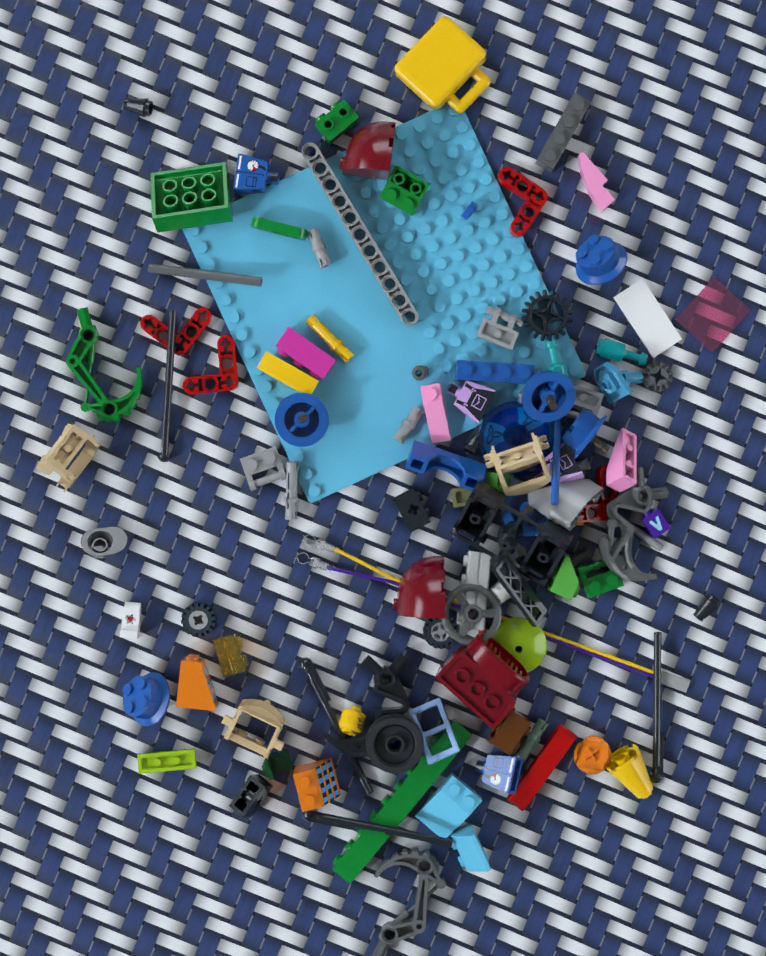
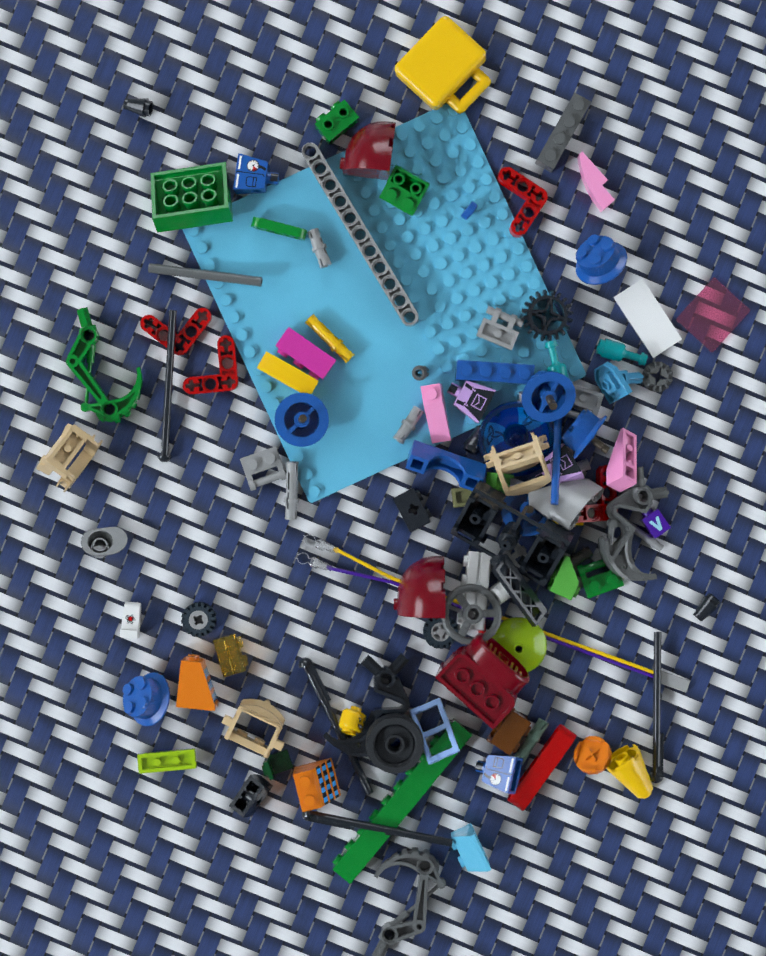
(448, 806): medium azure slope -> none

